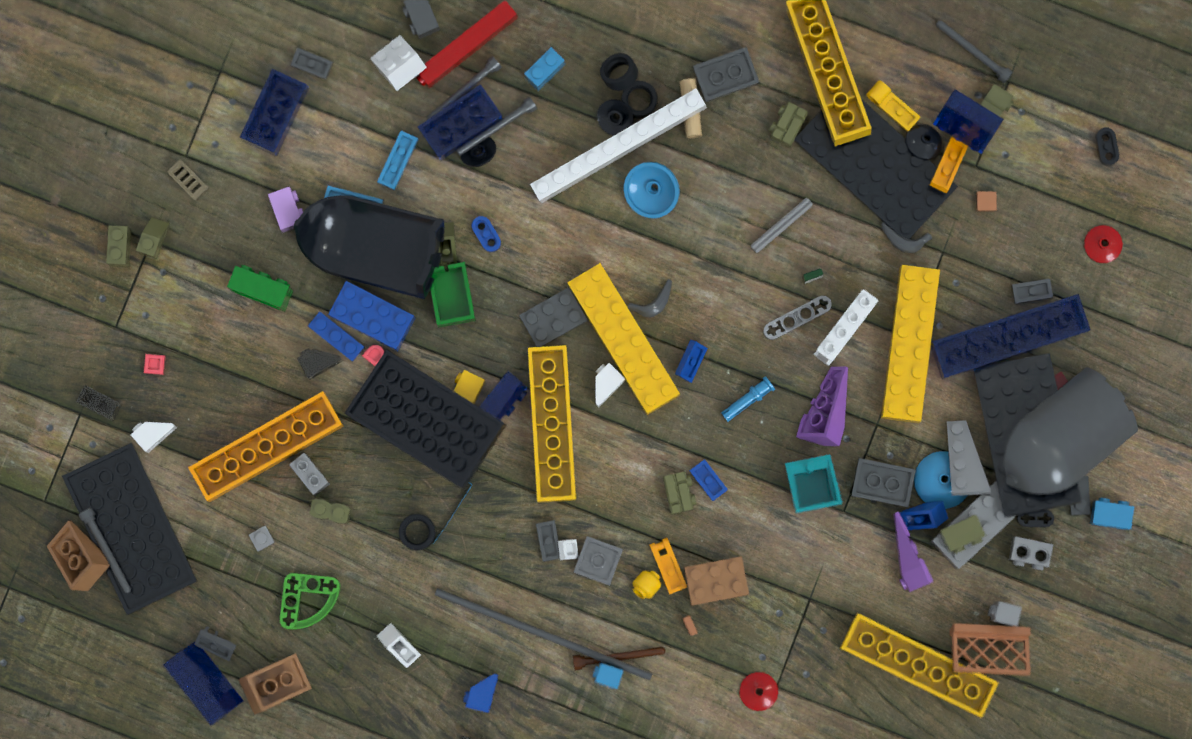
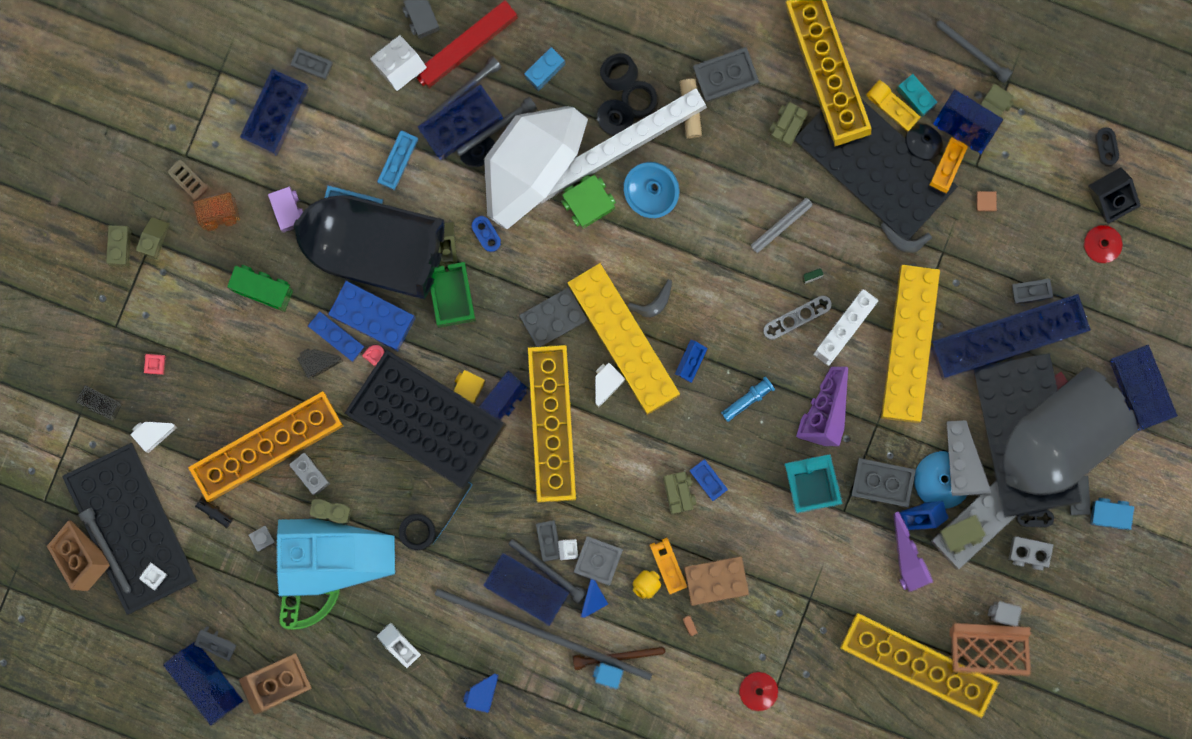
(153, 576): none -> white plate
(214, 512): none -> black pin
(216, 211): none -> clear orange brick
(329, 556): none -> medium azure wedge
(526, 589): none -> clear blue brick
(530, 161): none -> white panel
(576, 592): none -> dark grey piece
(588, 201): none -> bright green brick
(594, 600): none -> blue slope
(916, 95): none -> teal brick
(1115, 195): none -> black slope
(1143, 387): none -> clear blue brick

